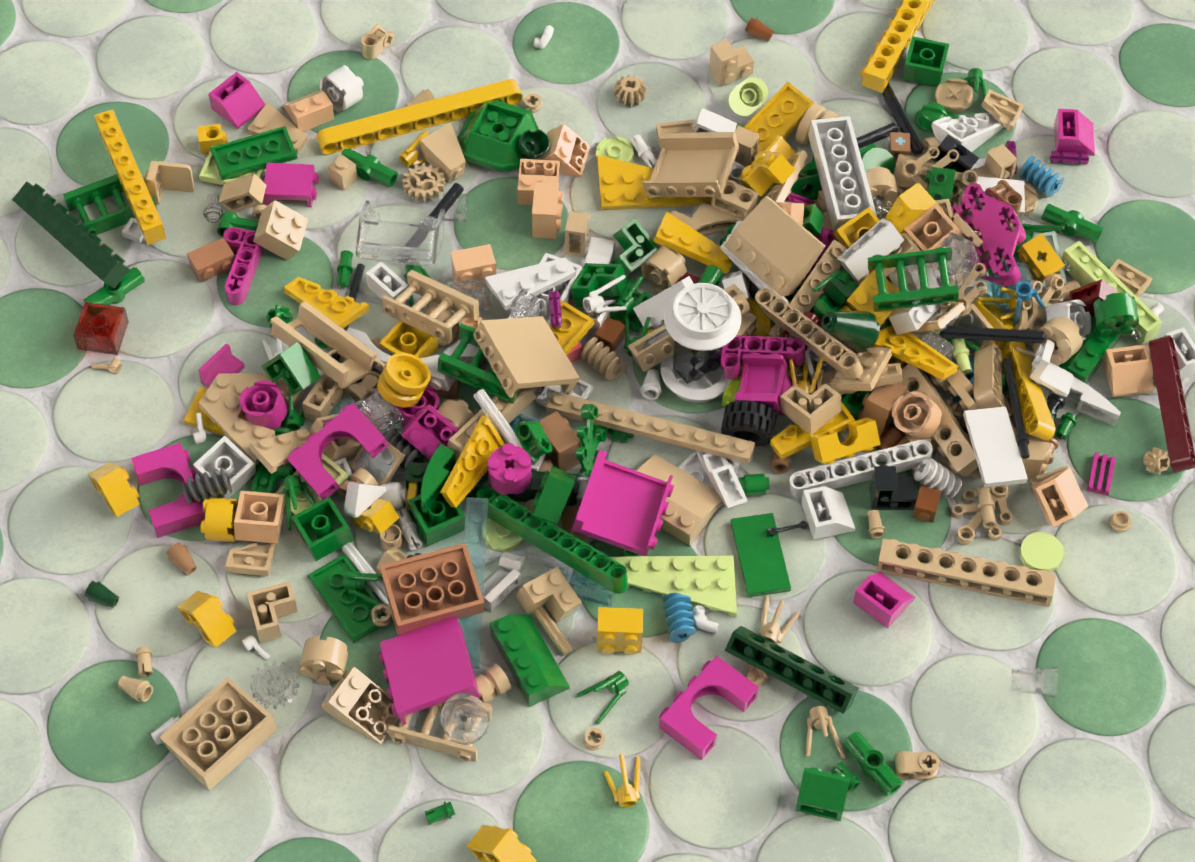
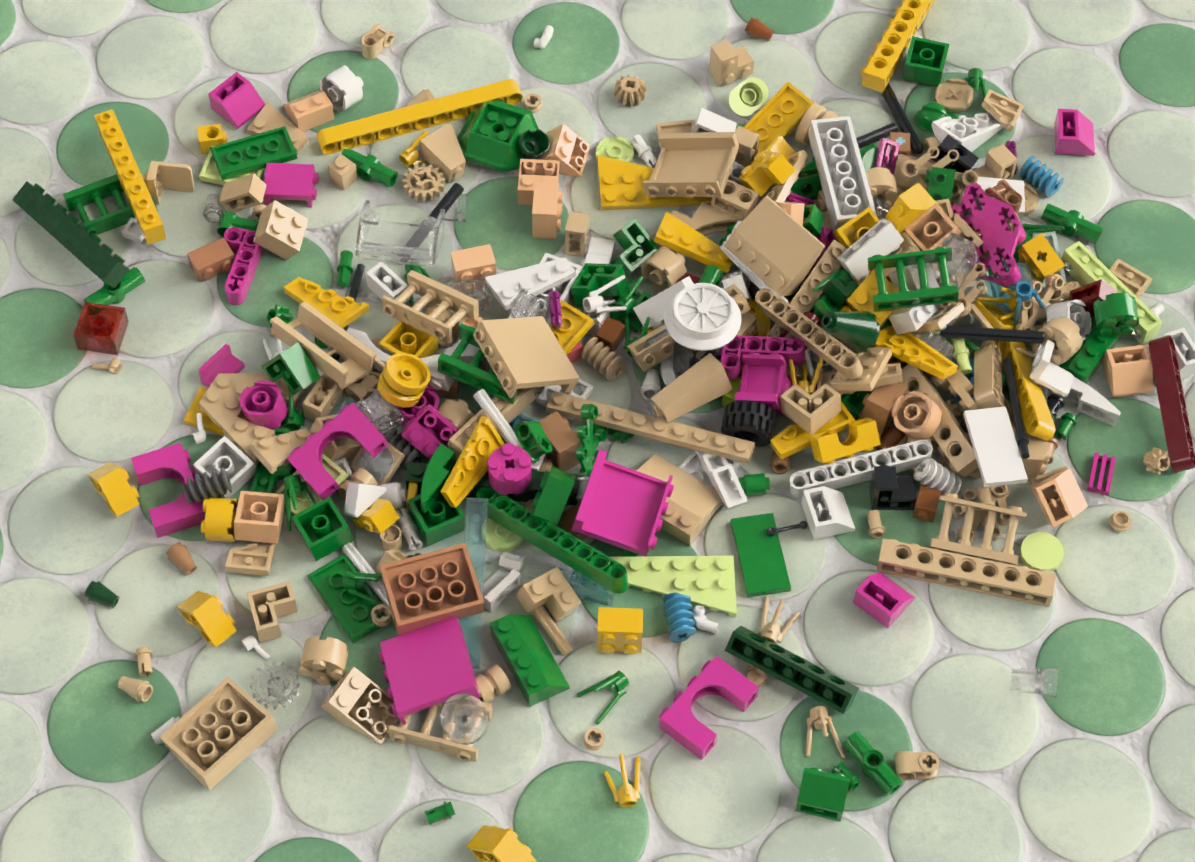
(692, 389): none -> tan slope
(879, 156): none -> dark pink tile
(984, 549): none -> tan fence
(1069, 157): magenta axle -> none

